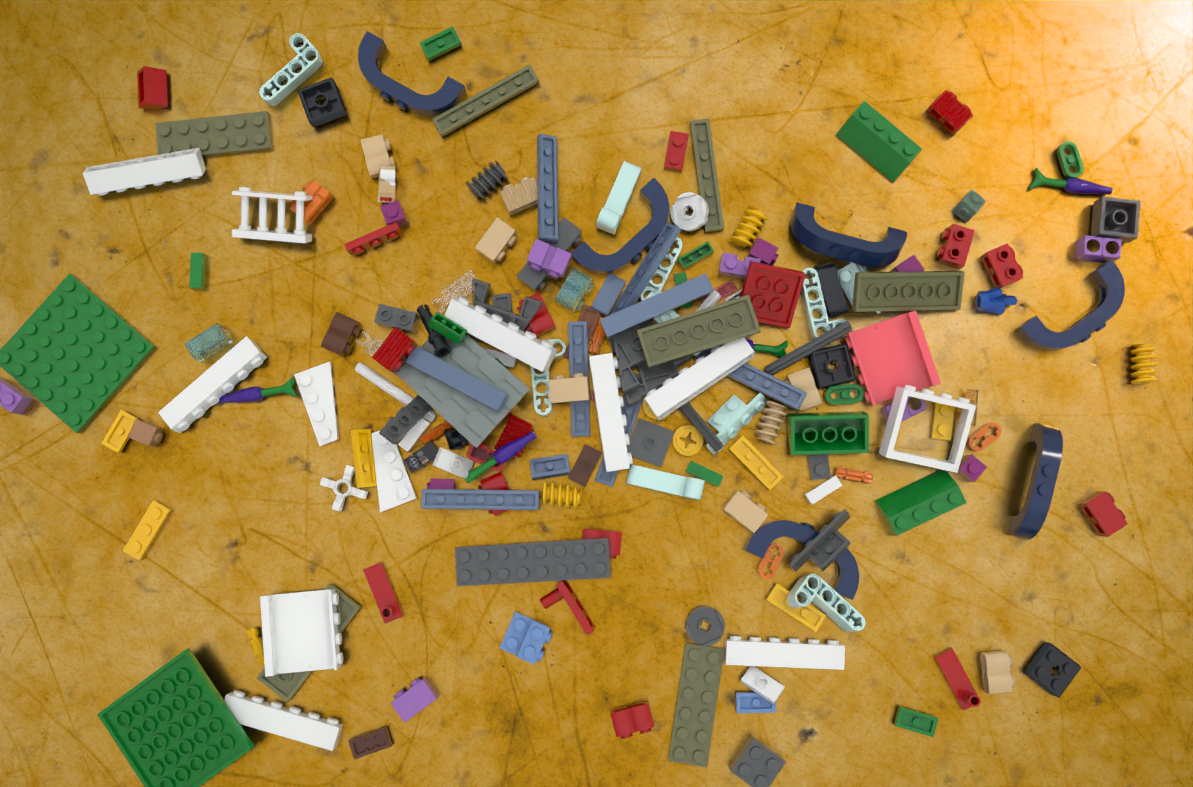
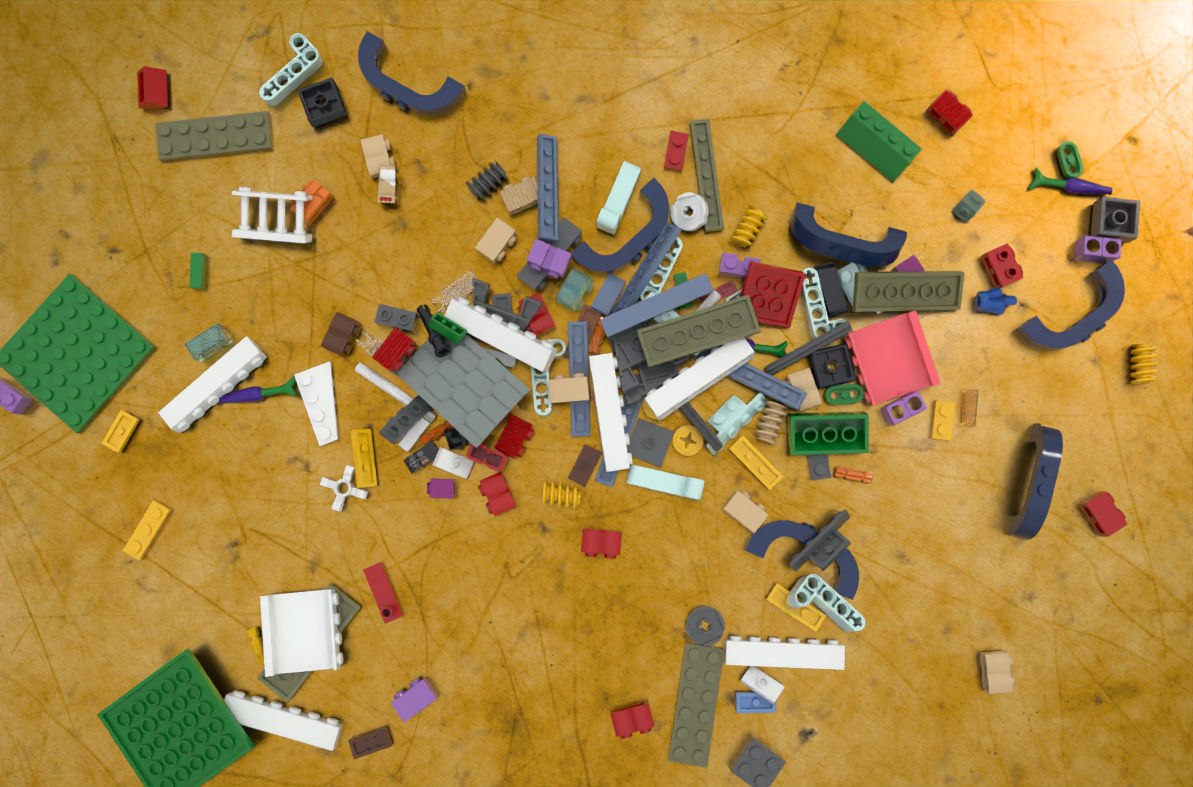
(144, 171): white brick -> none
(146, 433): medium nougat brick -> none
(373, 239): red plate -> none
(391, 474): white wing -> none
(393, 213): magenta brick -> none
(440, 43): green plate -> none
(457, 379): sand blue tile -> none
(480, 499): sand blue tile -> none
(485, 100): olive plate -> none
(501, 455): dark purple piece -> none
(526, 638): medium blue plate -> none
(533, 562): dark grey plate -> none
(549, 467): sand blue plate -> none
(565, 591): red piece -> none
(695, 255): green piece -> none
(704, 473): green piece -> none
(764, 251): magenta brick -> none
(774, 562): orange beam -> none
(823, 490): white piece -> none
(894, 421): white window -> none
(916, 721): green plate -> none
(920, 502): green slope -> none
(955, 246): red brick -> none
(957, 679): red piece -> none
(971, 468): magenta brick -> none
(980, 433): orange beam -> none
(1040, 670): black brick -> none

